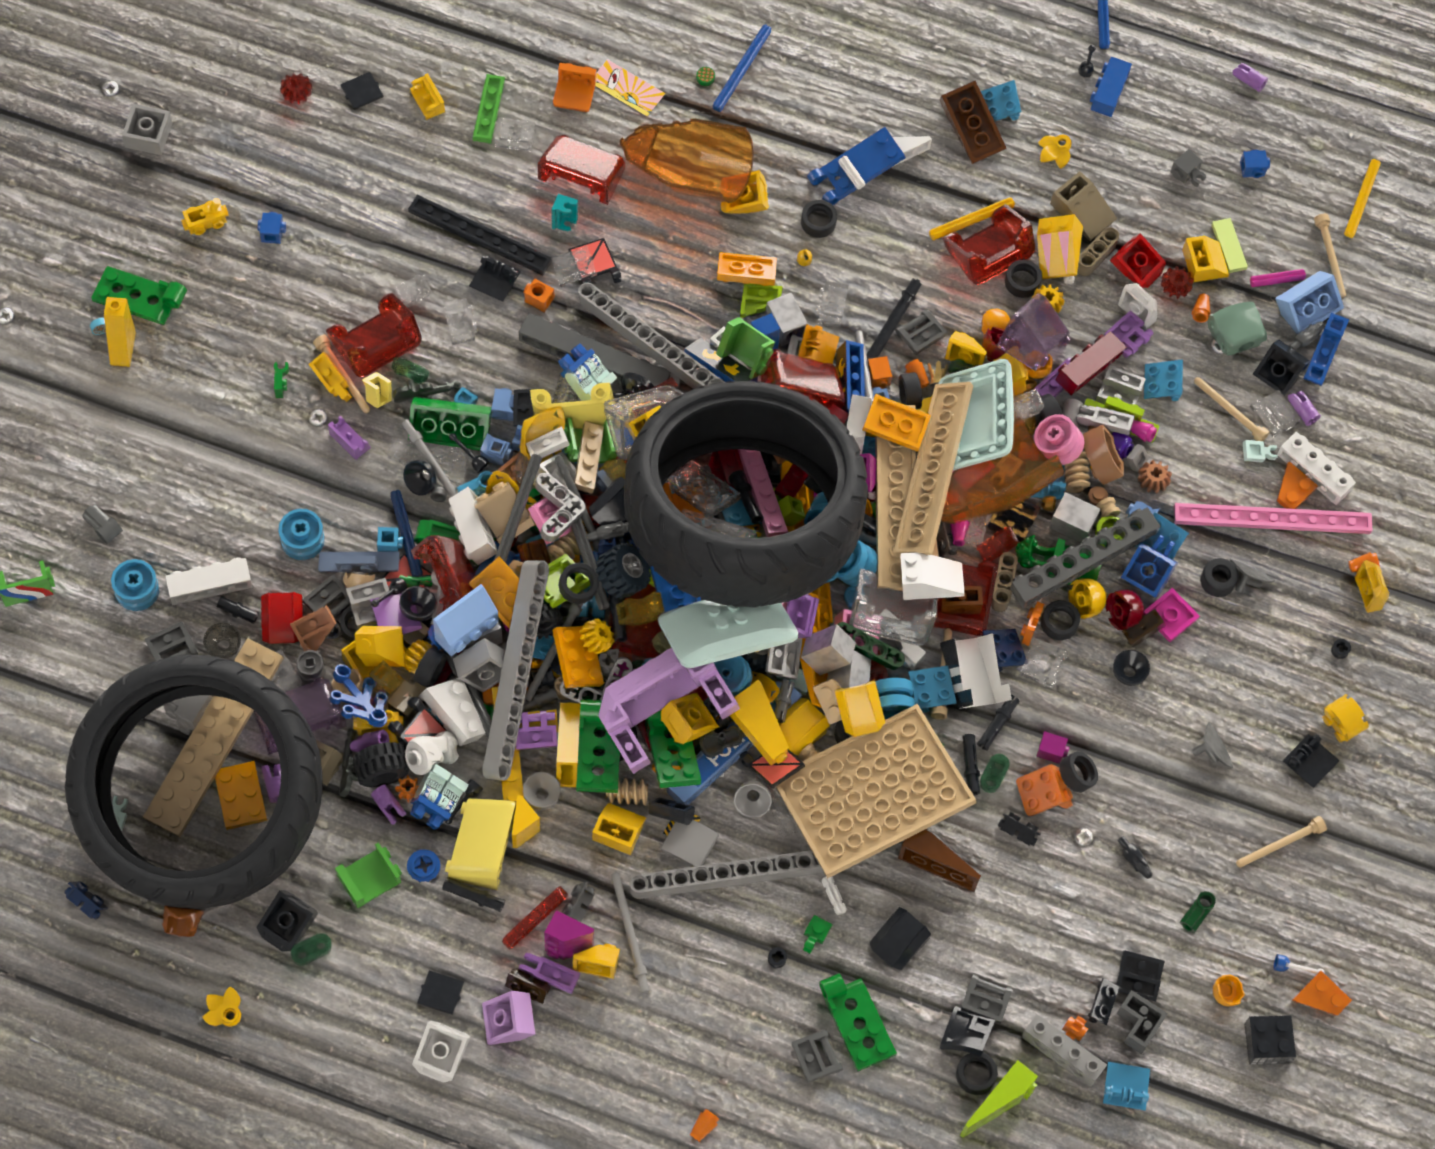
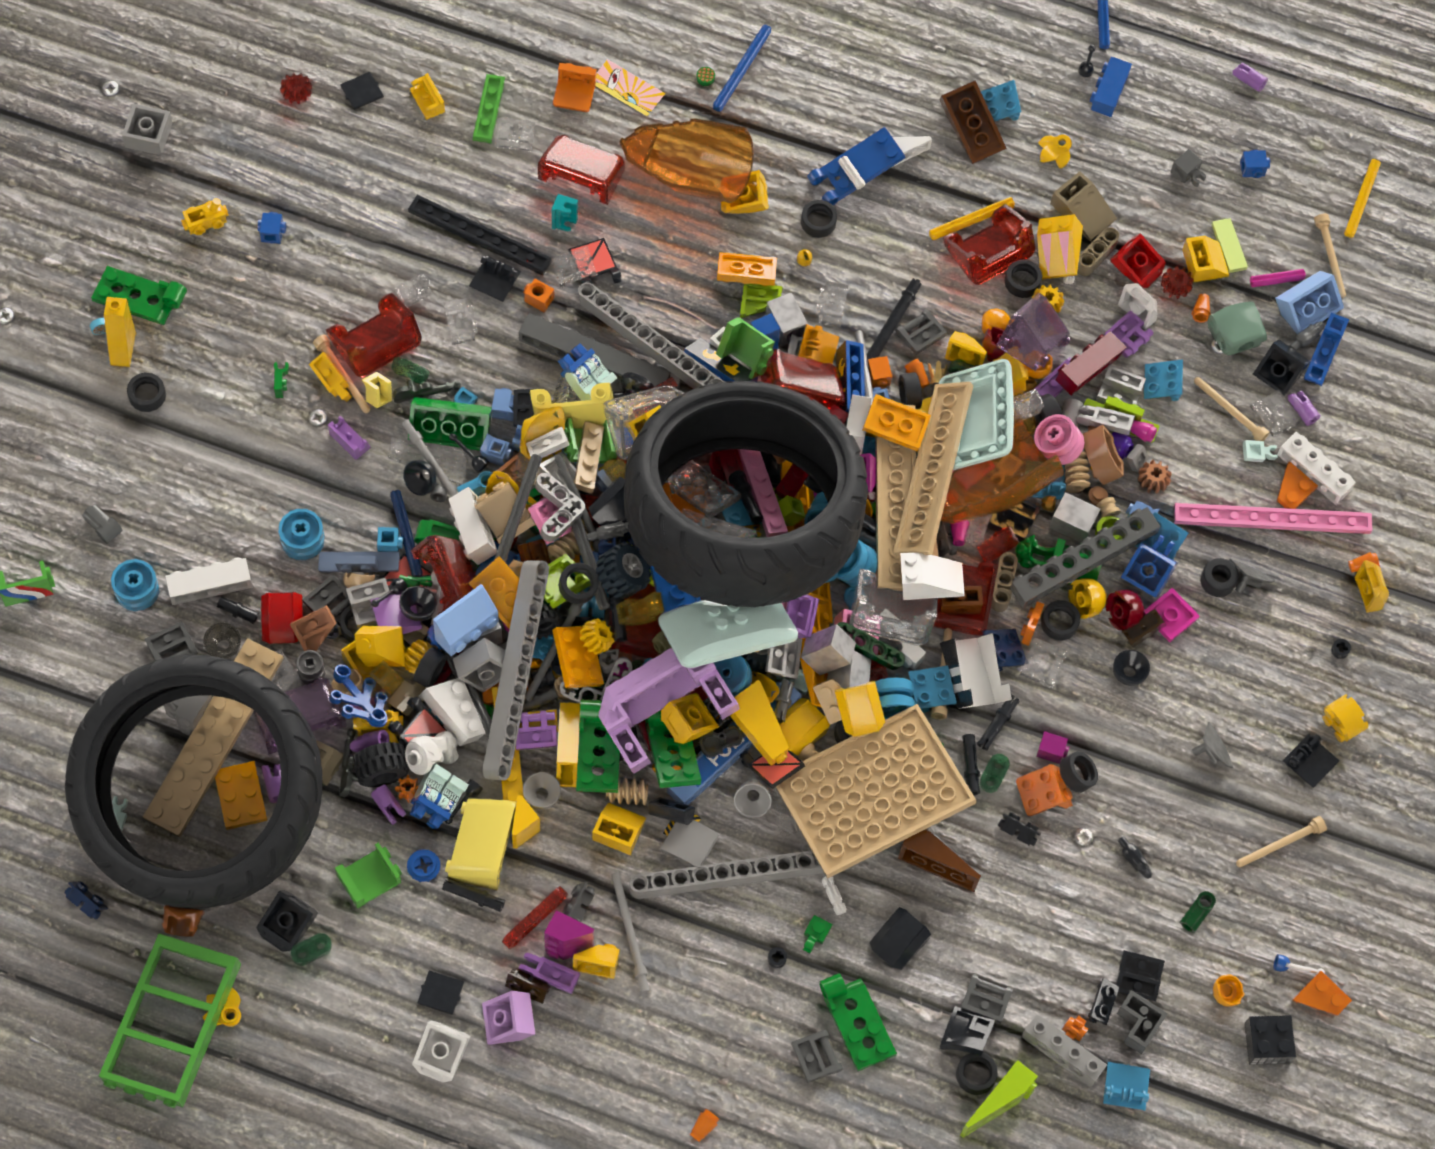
(141, 379): none -> black tyre
(196, 1055): none -> bright green window

